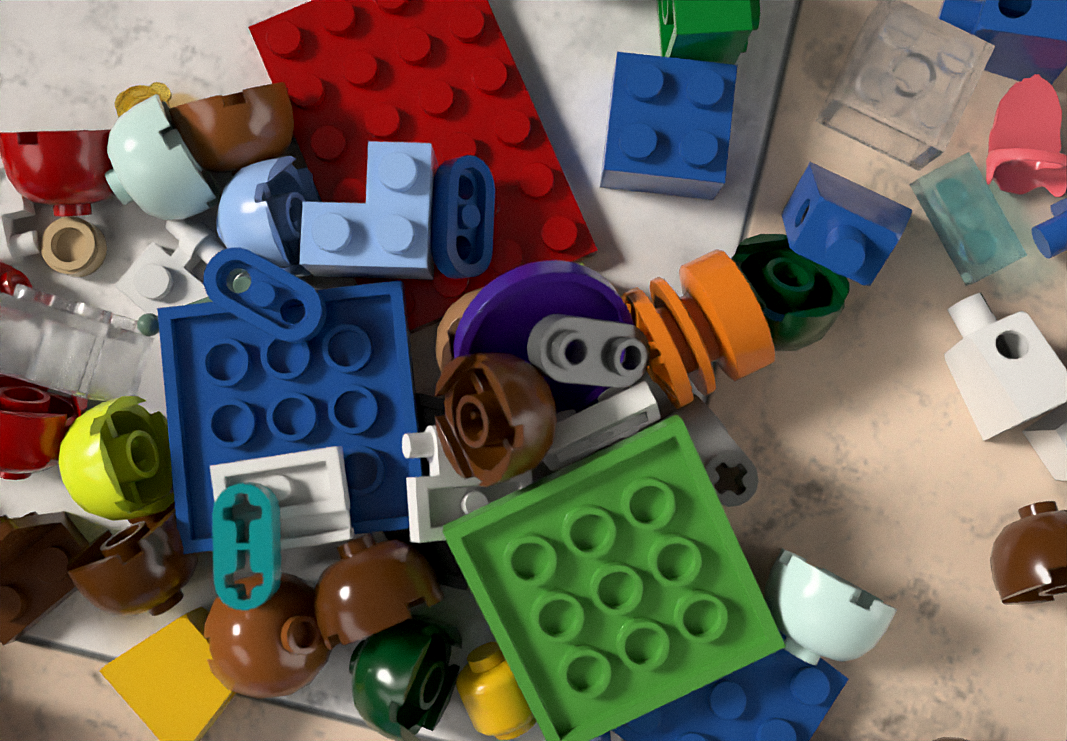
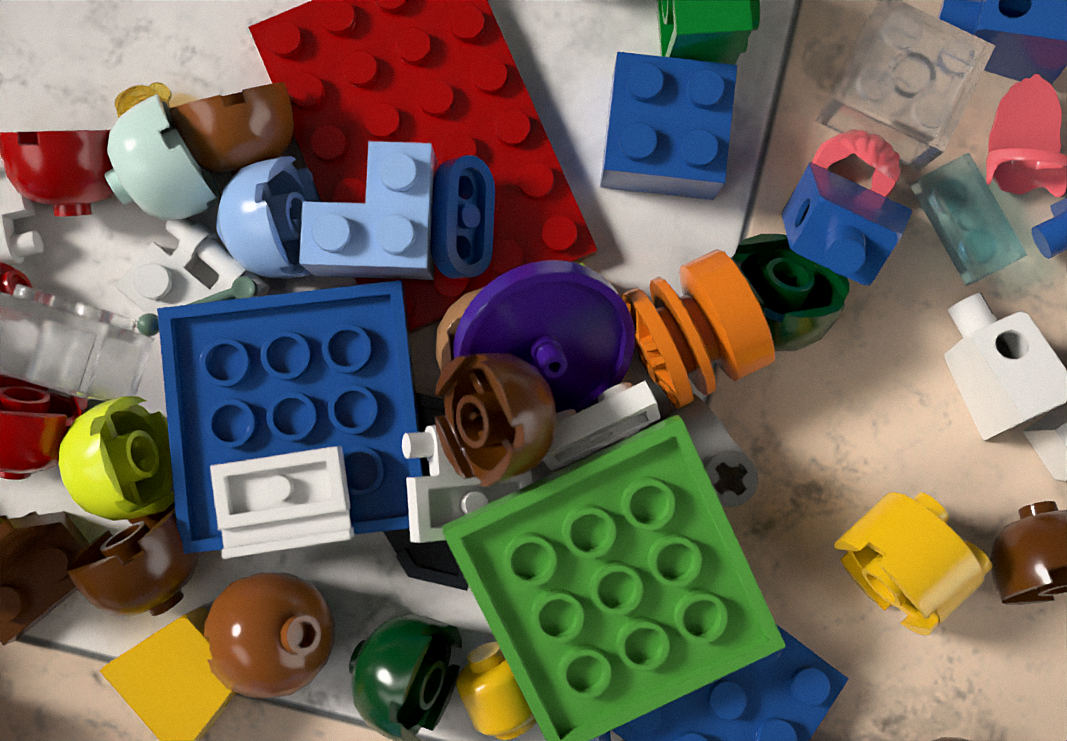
(73, 246): tan tile -> none
(231, 546): teal beam -> none
(266, 298): blue plate -> none
(372, 589): reddish brown cylinder -> none
(594, 352): dark grey plate -> none
(823, 611): light aqua cylinder -> none
(868, 147): none -> coral piece
(912, 560): none -> yellow brick

